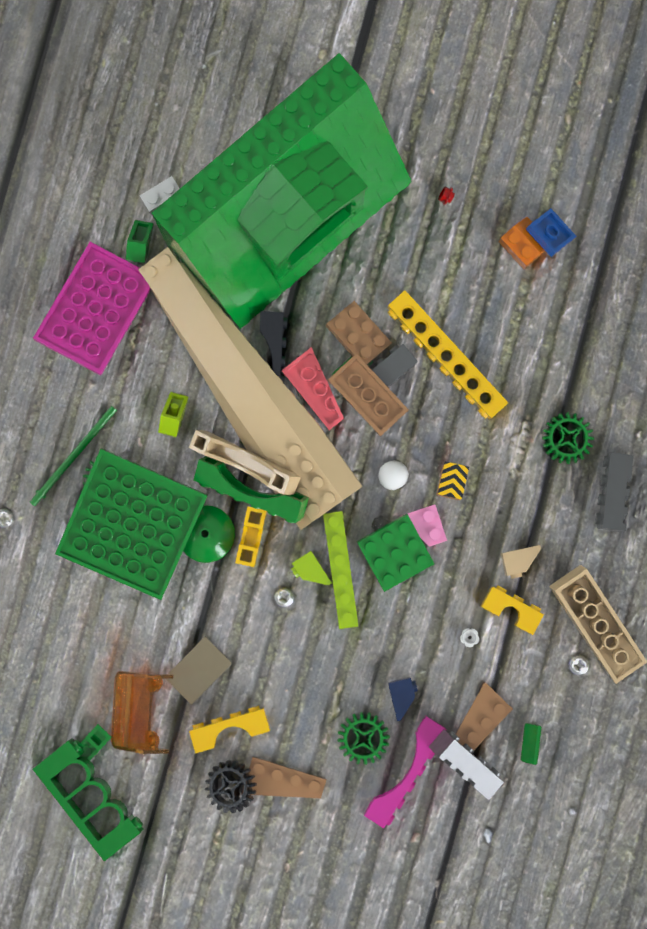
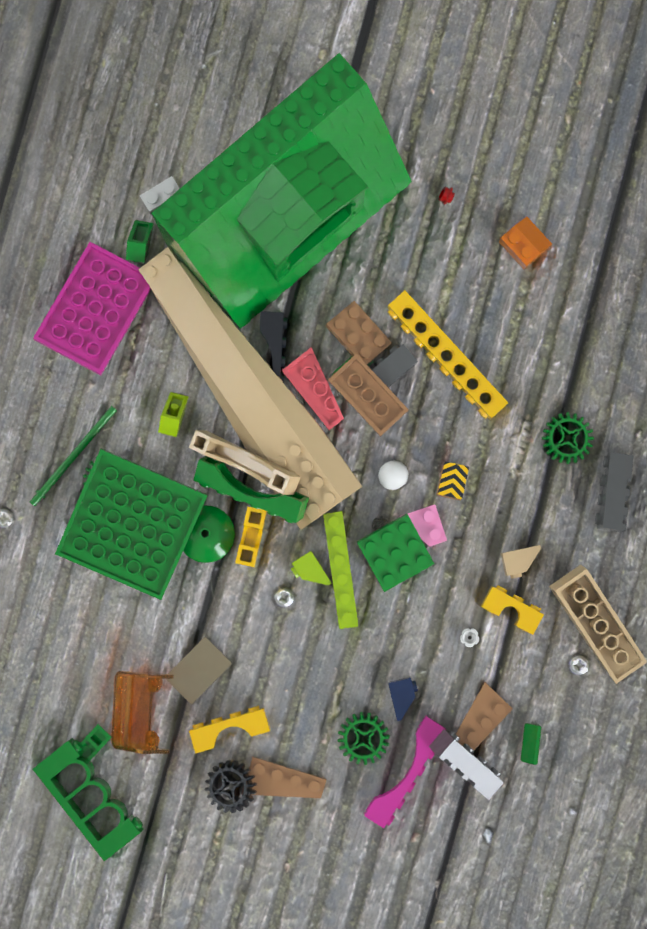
(551, 232): blue plate -> none

